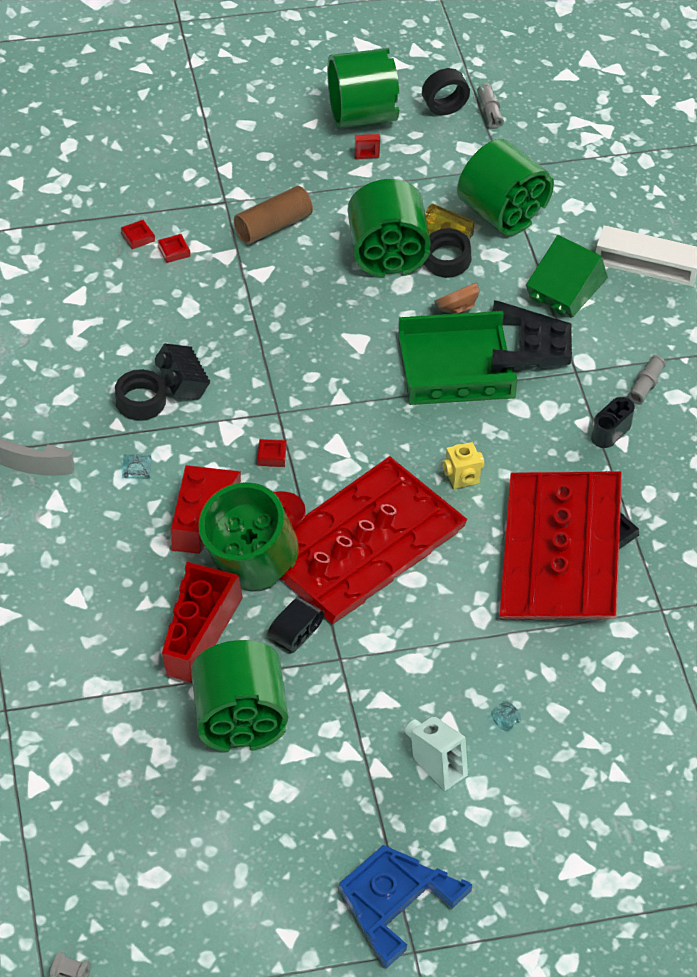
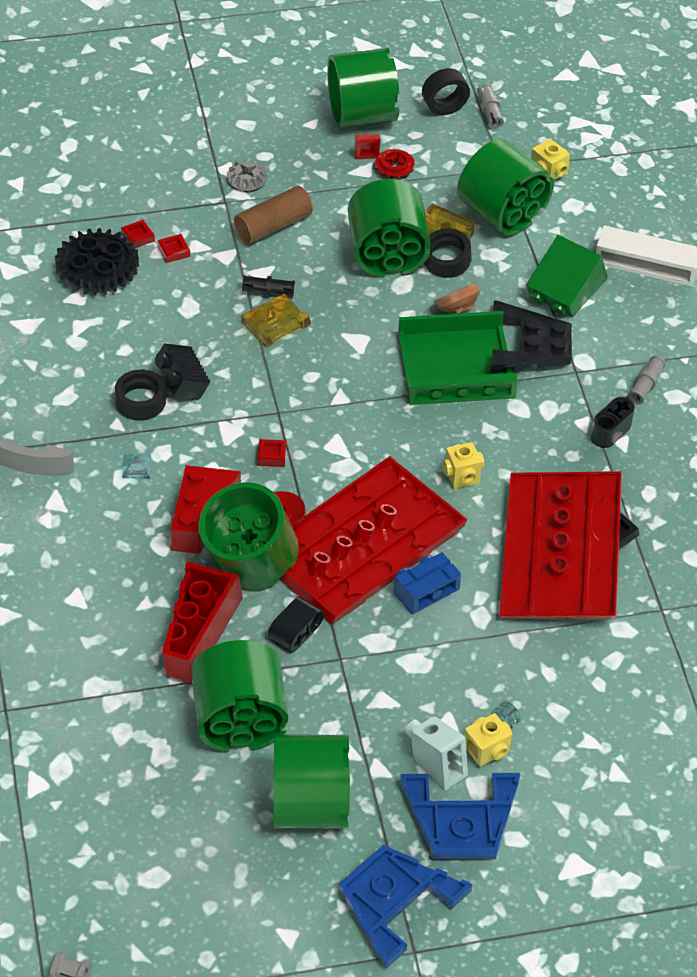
(97, 261): none -> black gear
(244, 181): none -> light grey gear
(268, 286): none -> black pin
(274, 320): none -> clear yellow plate
(311, 781): none -> green brick
(389, 158): none -> red gear
(426, 582): none -> blue brick
(462, 827): none -> blue wing
(488, 739): none -> light yellow brick
(551, 158): none -> light yellow brick

